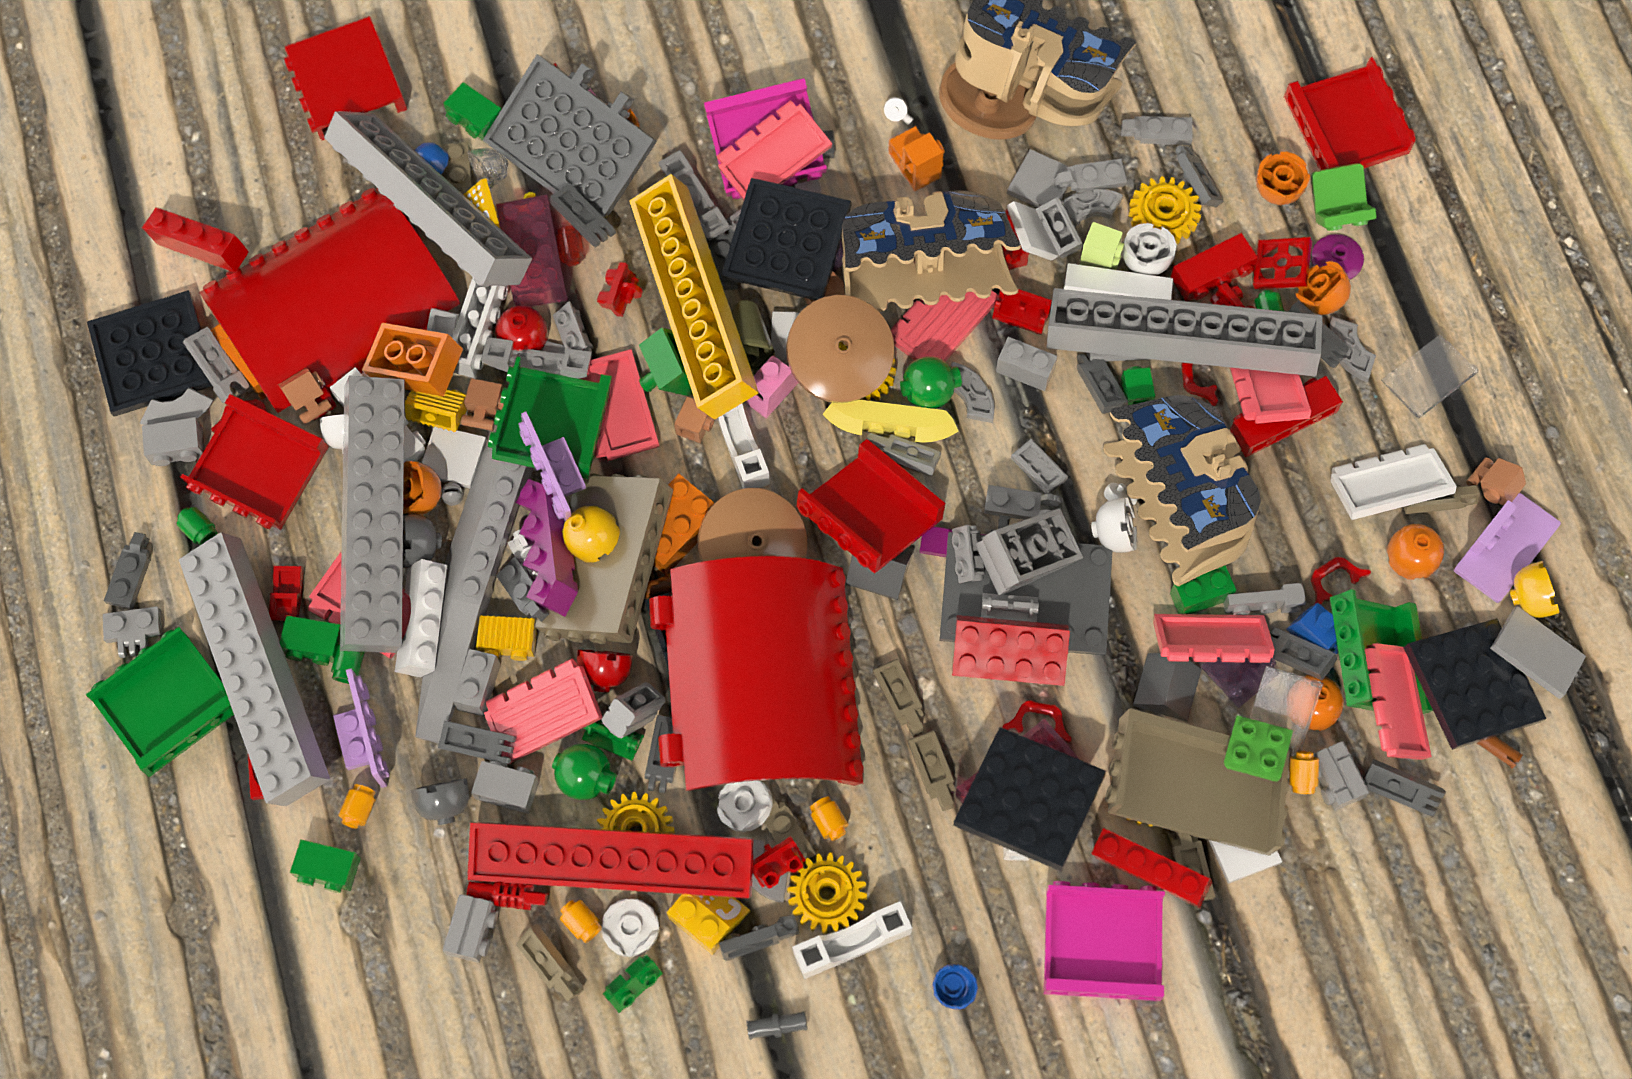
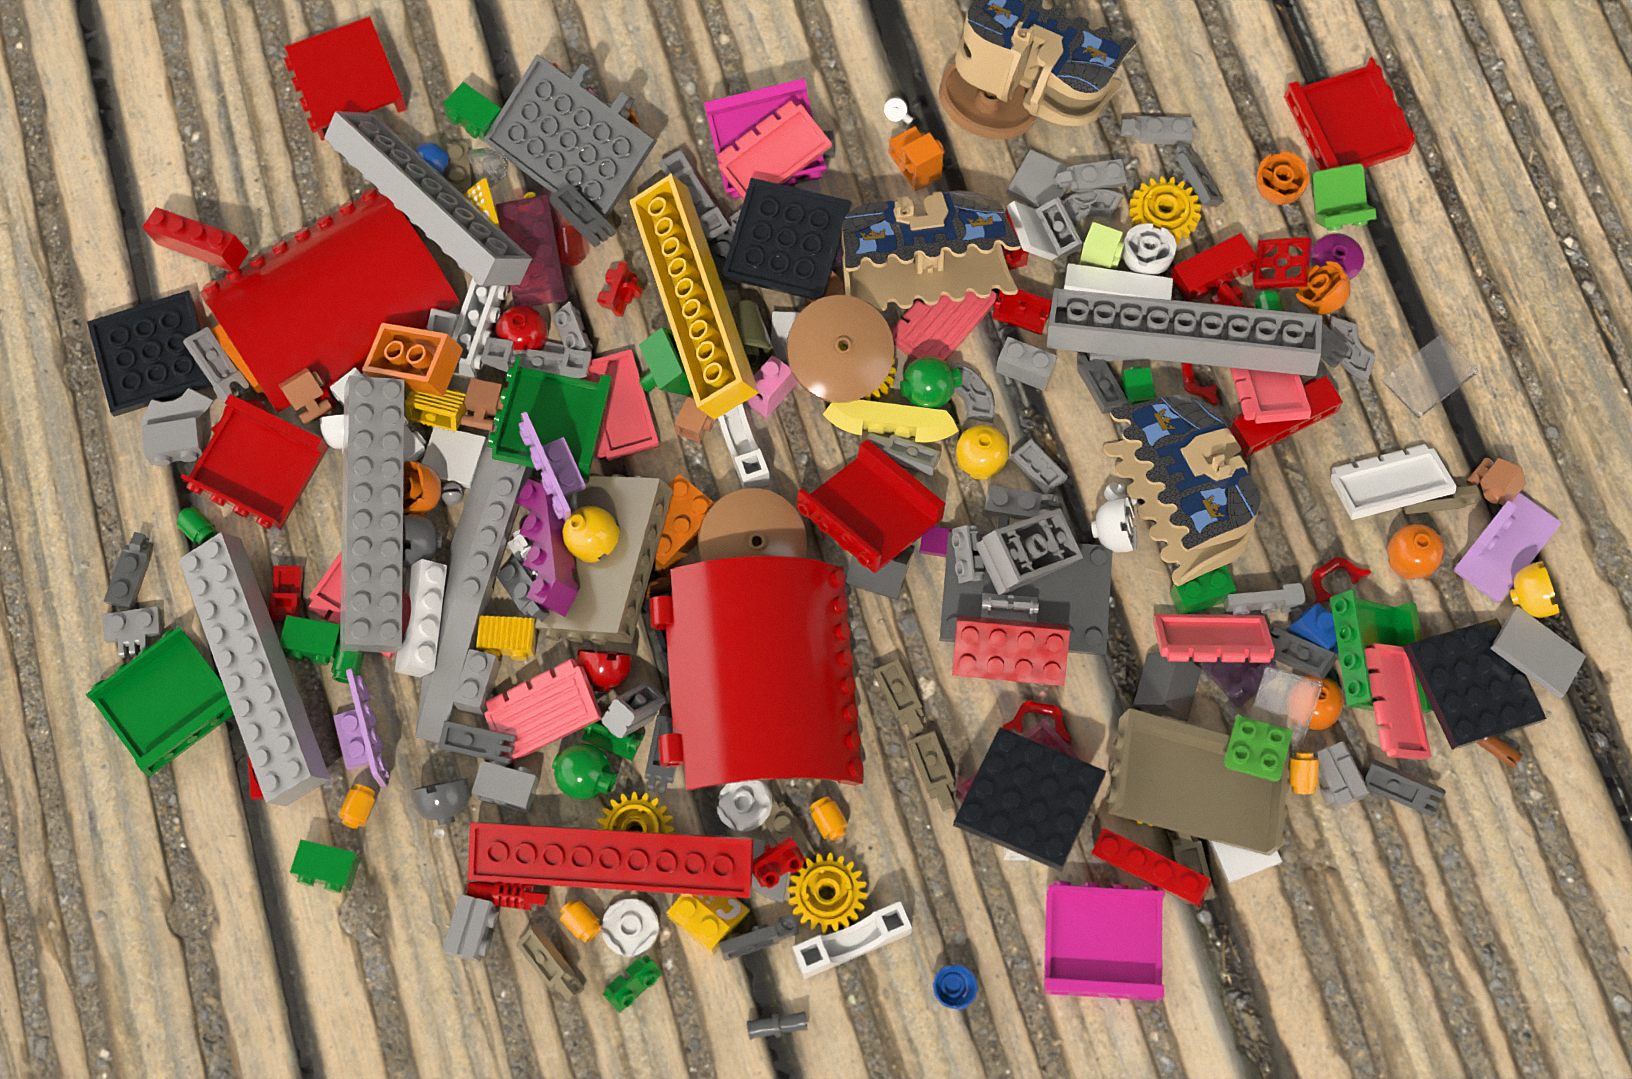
(982, 452): none -> yellow cylinder

